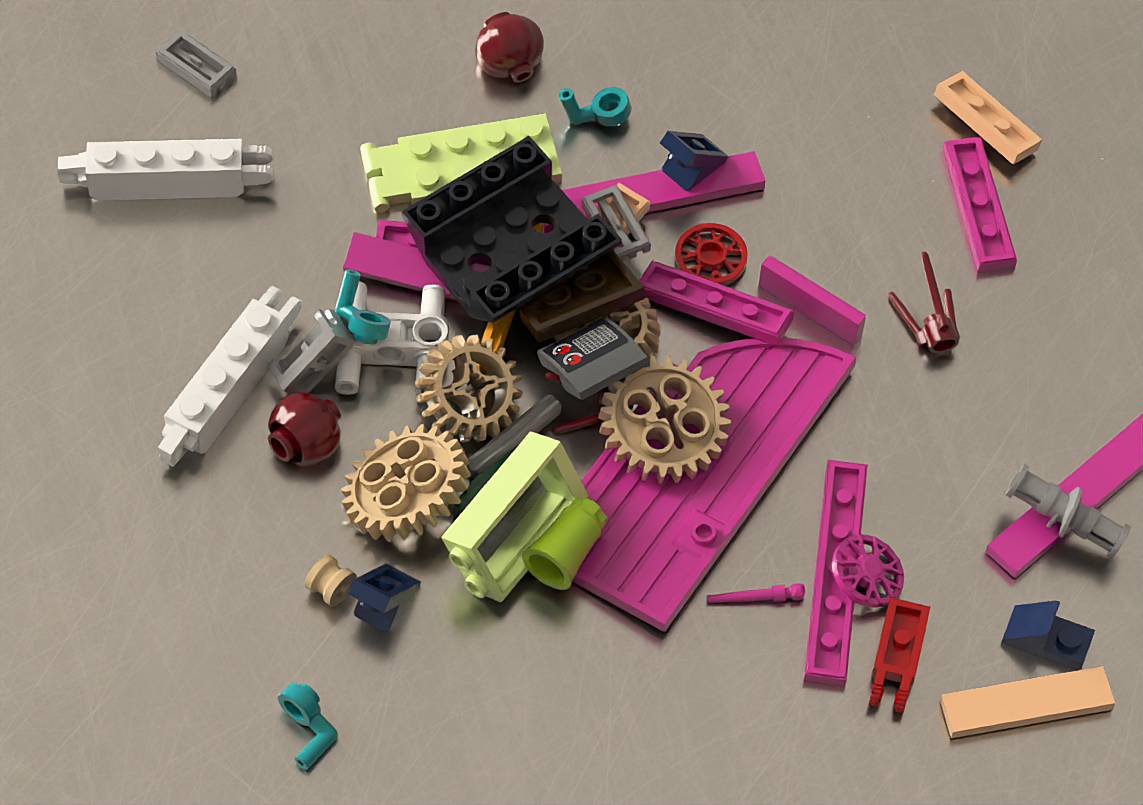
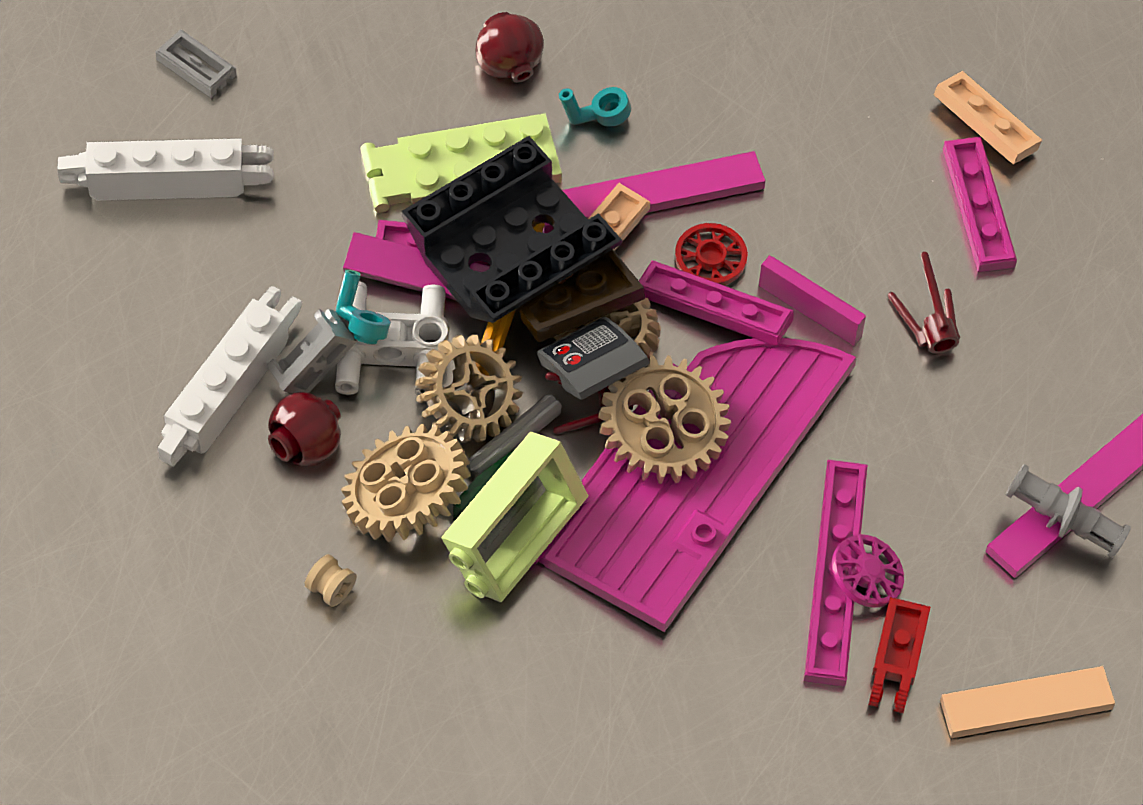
(302, 706): teal plate -> none
(383, 595): dark blue slope -> none
(566, 542): lime plant -> none
(628, 249): light grey tile -> none
(690, 158): dark blue slope -> none
(777, 593): dark pink piece -> none
(1043, 634): dark blue slope -> none

